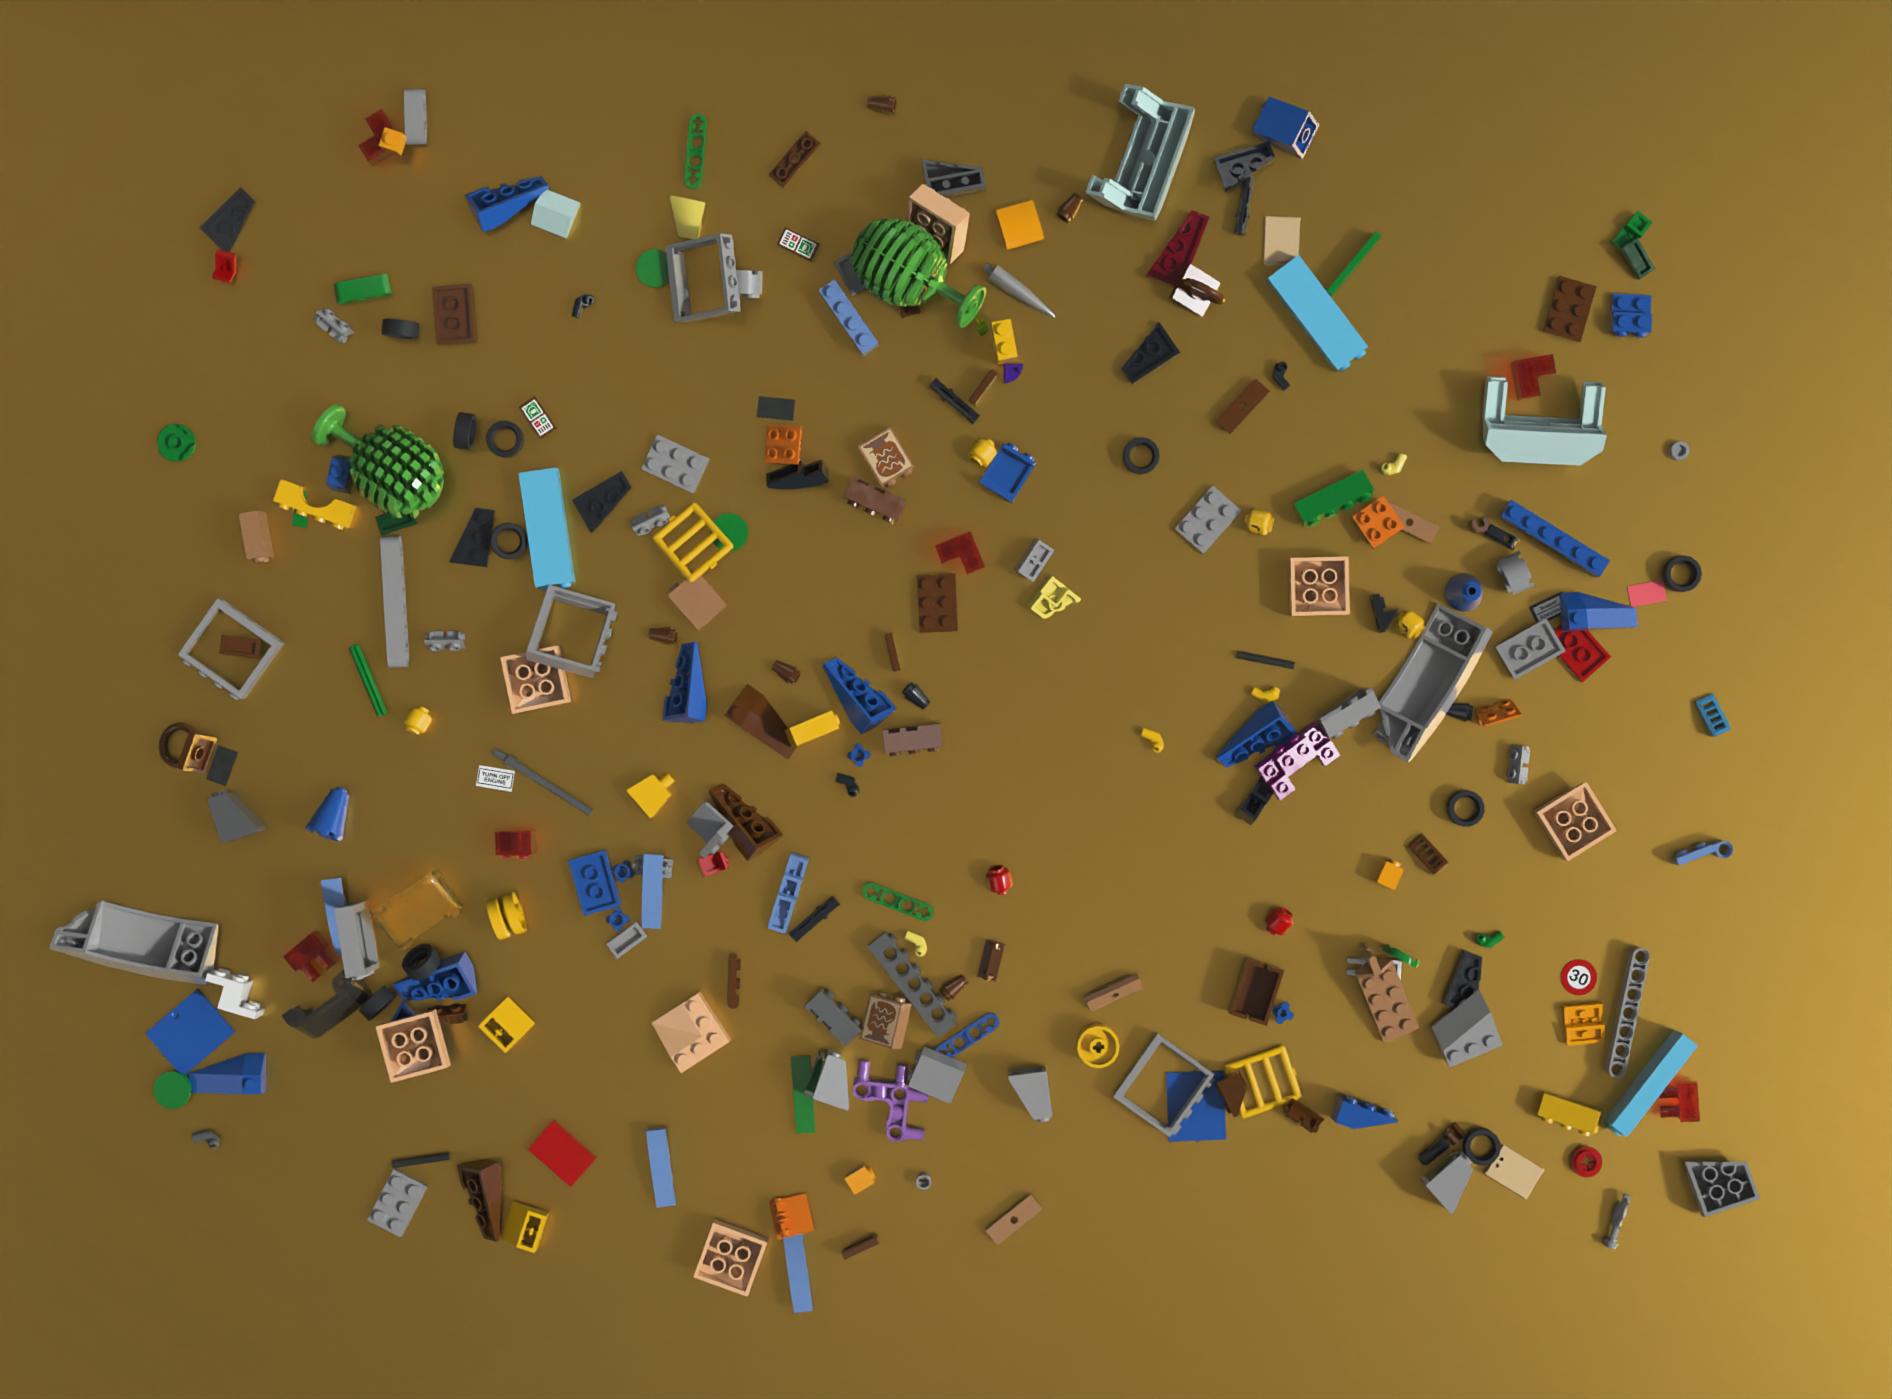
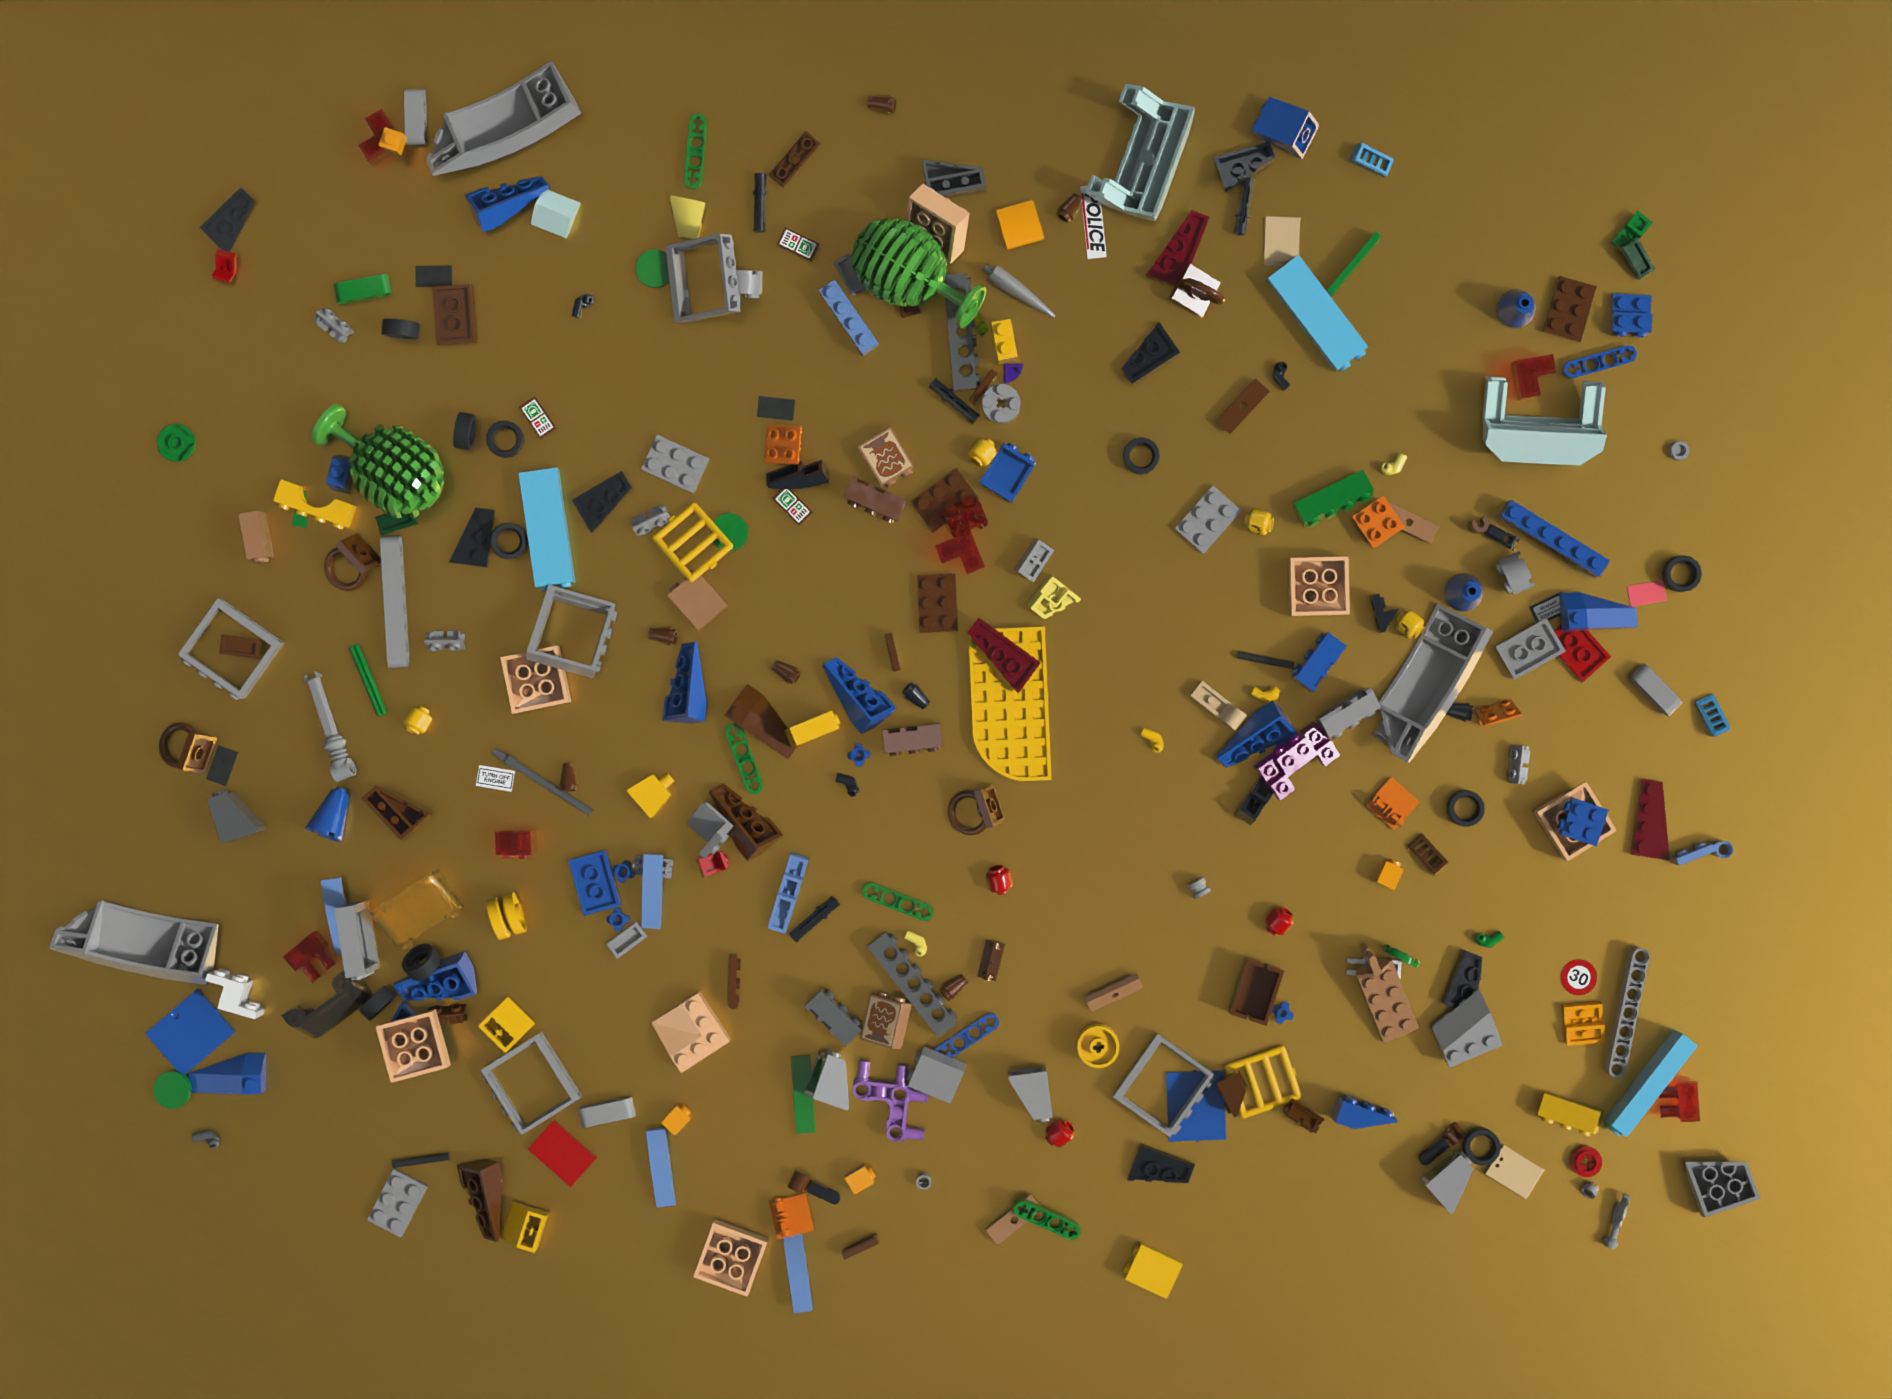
(341, 767): none -> light grey piece
(358, 554): none -> reddish brown tile
(394, 812): none -> reddish brown wedge
(433, 276): none -> pearl dark grey sticker
(503, 122): none -> light grey slope
(555, 1063): none -> light grey window
(568, 778): none -> reddish brown cone
(606, 1112): none -> light grey beam
(677, 1119): none -> light orange brick
(741, 759): none -> green beam
(760, 202): none -> black pin
(792, 505): none -> tile
(800, 1182): none -> piece
(942, 494): none -> reddish brown plate
(960, 381): none -> dark grey brick
(964, 516): none -> clear red brick
(987, 806): none -> reddish brown tile
(1007, 657): none -> dark red wing
(1009, 725): none -> yellow plate
(1012, 404): none -> light grey brick
(1048, 1215): none -> green beam
(1059, 1133): none -> red head
(1093, 226): none -> sticker
(1152, 1269): none -> yellow brick
(1159, 1166): none -> black wing
(1199, 887): none -> light grey wheel
(1218, 705): none -> tan plate
(1318, 661): none -> blue wedge
(1355, 158): none -> dark azure slope
(1392, 803): none -> orange hinge
(1516, 308): none -> blue cone
(1582, 821): none -> blue plate
(1590, 1190): none -> light grey hinge
(1599, 362): none -> blue beam
(1650, 828): none -> dark red wing
(1656, 689): none -> light grey beam

